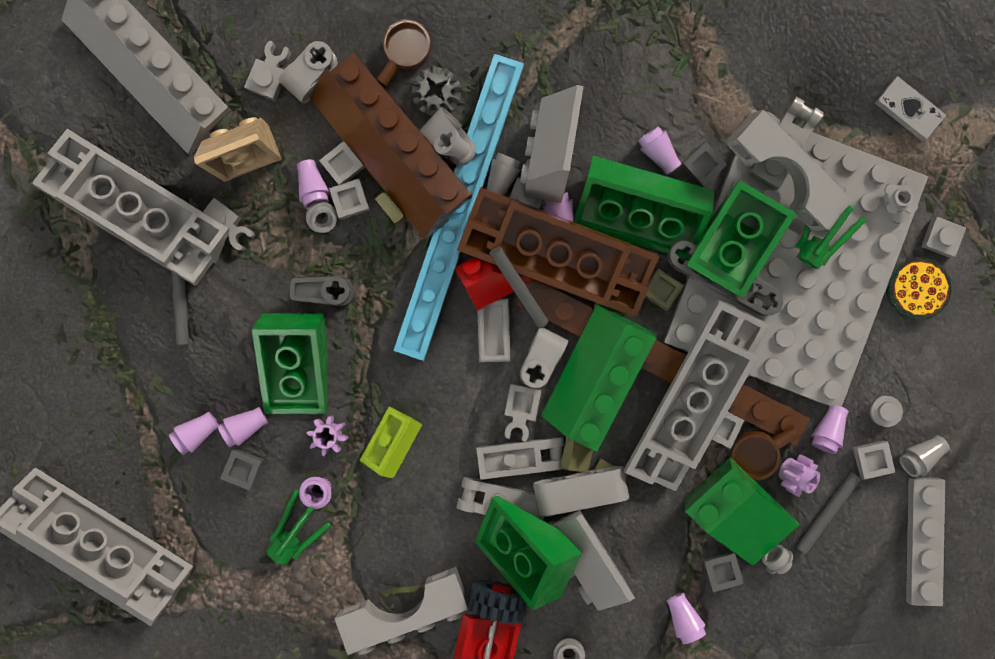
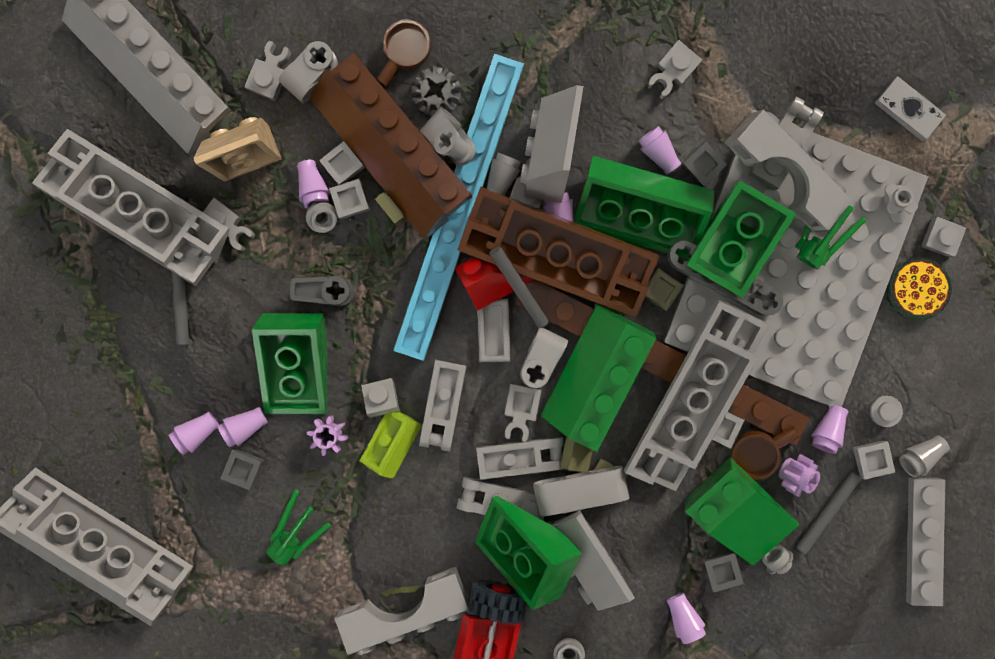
(310, 496): lavender cone -> none
(380, 398): none -> light grey plate
(443, 404): none -> light grey plate
(676, 67): none -> light grey plate

